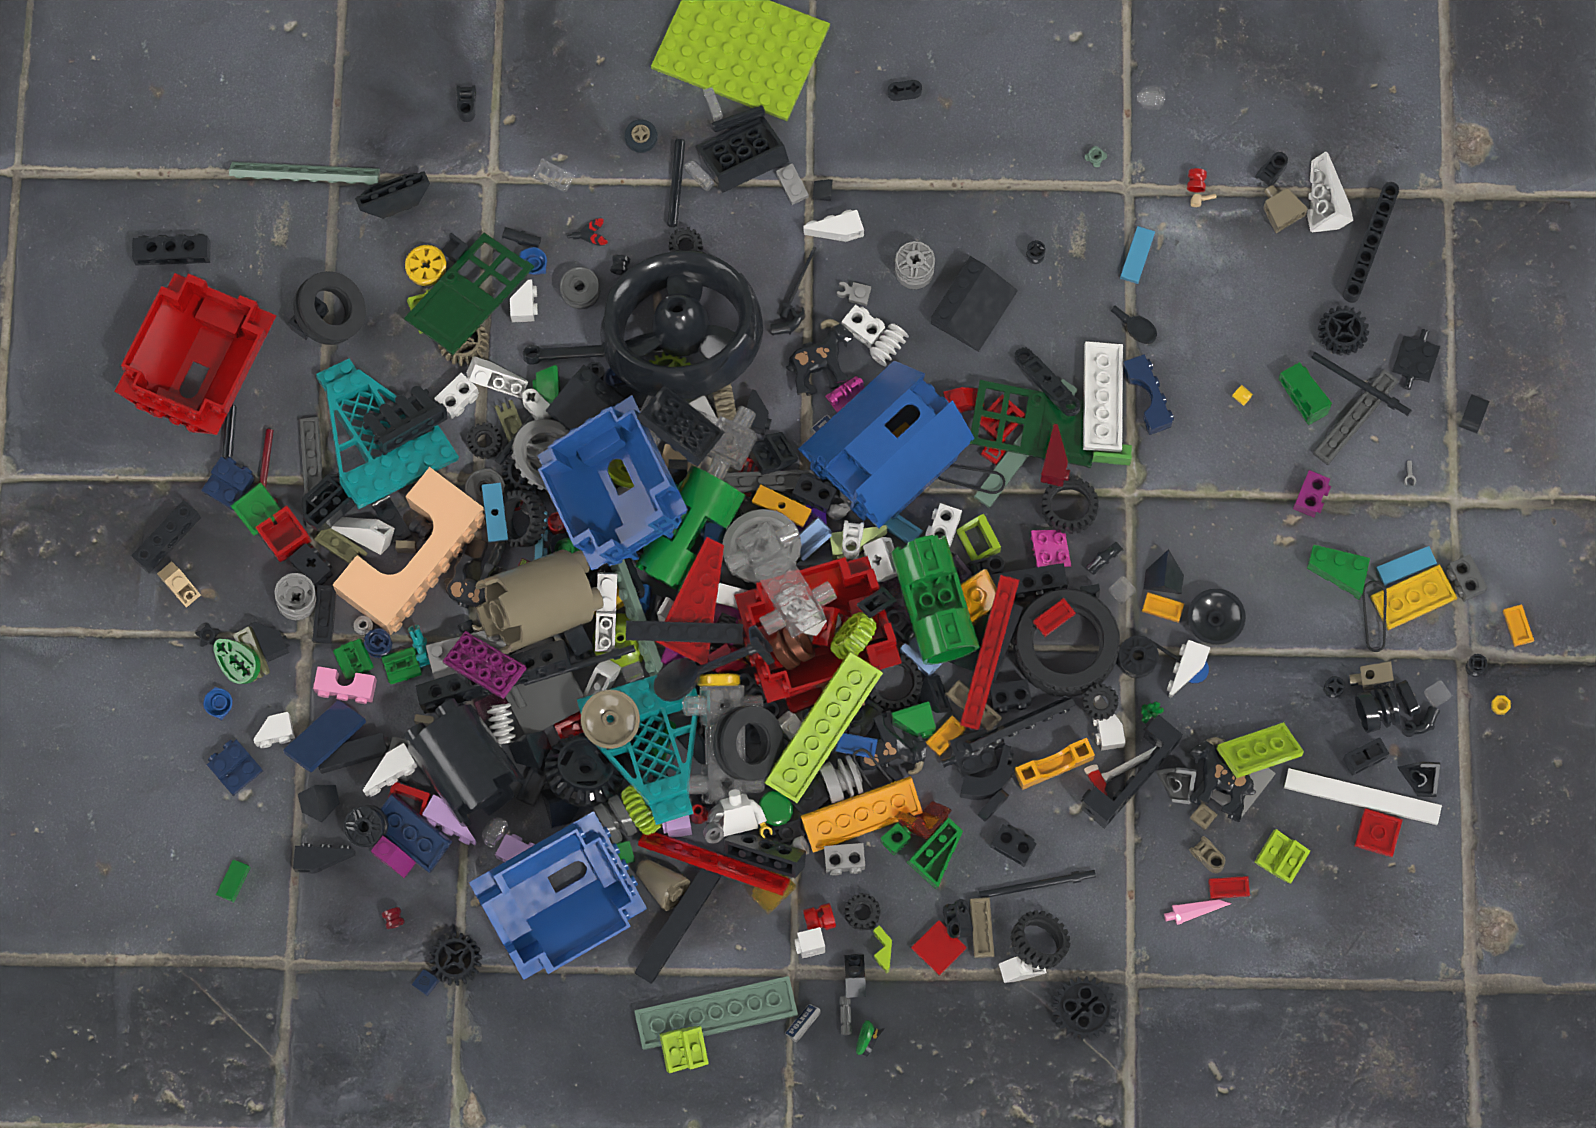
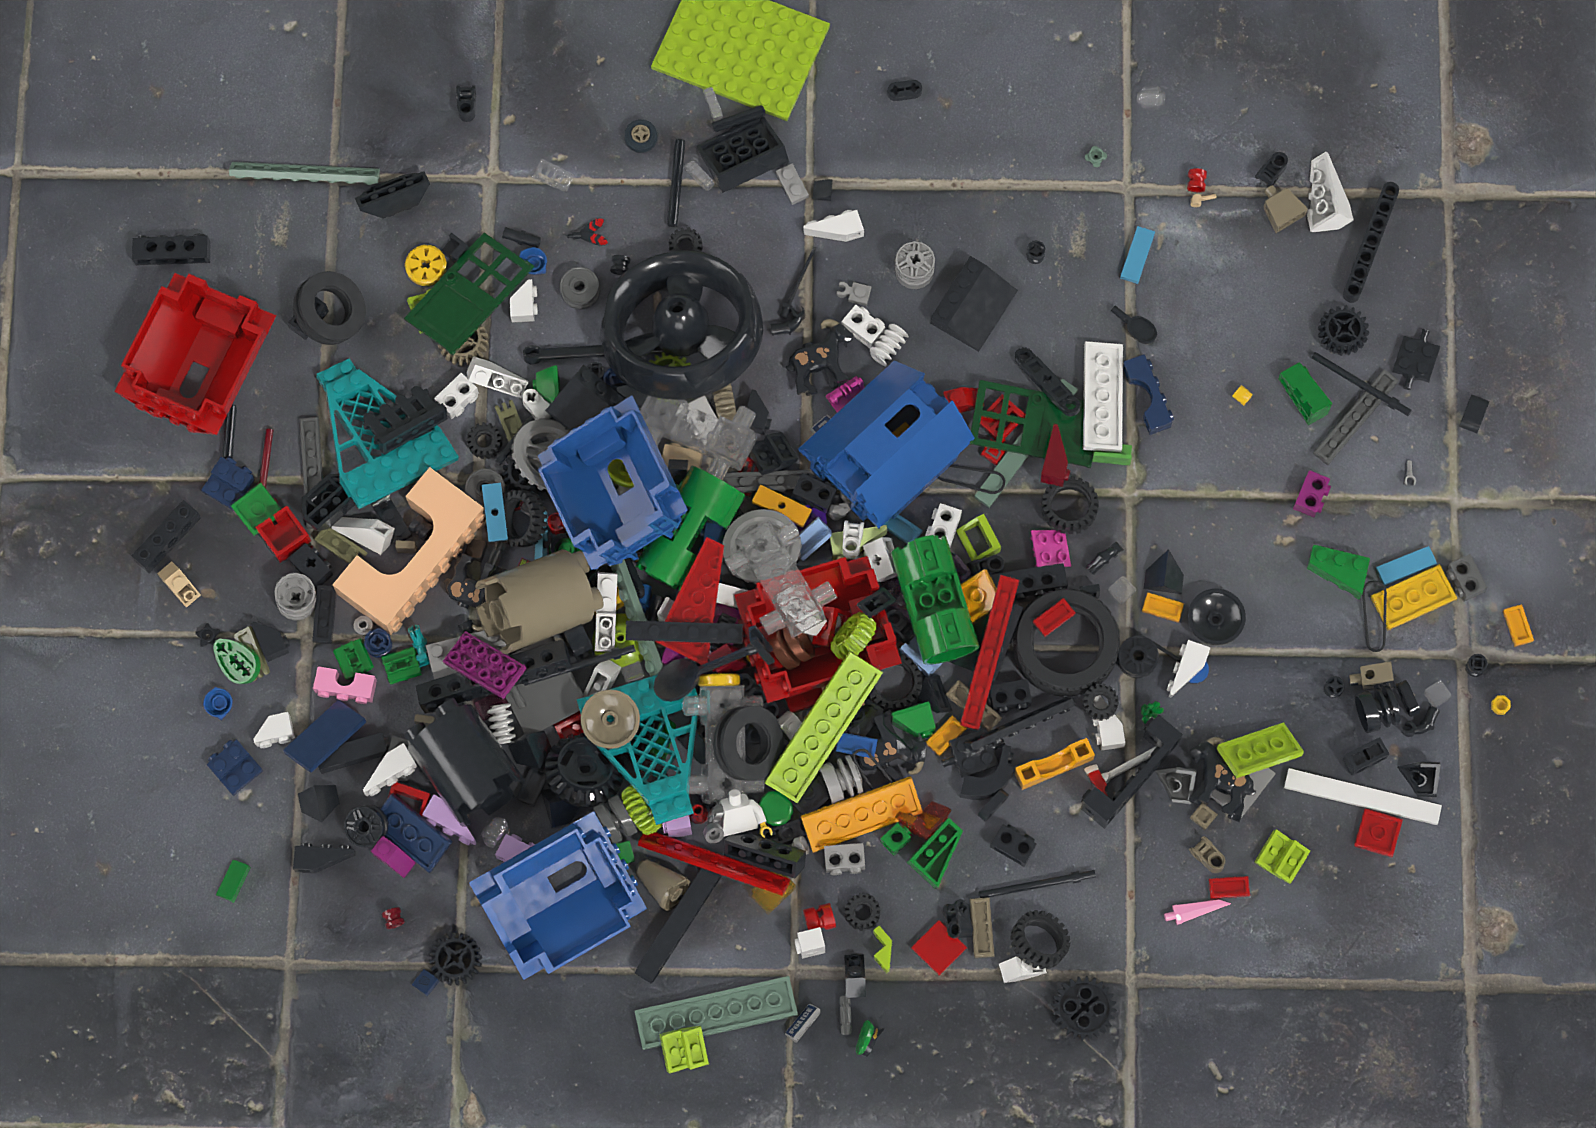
(680, 425): black plate -> none

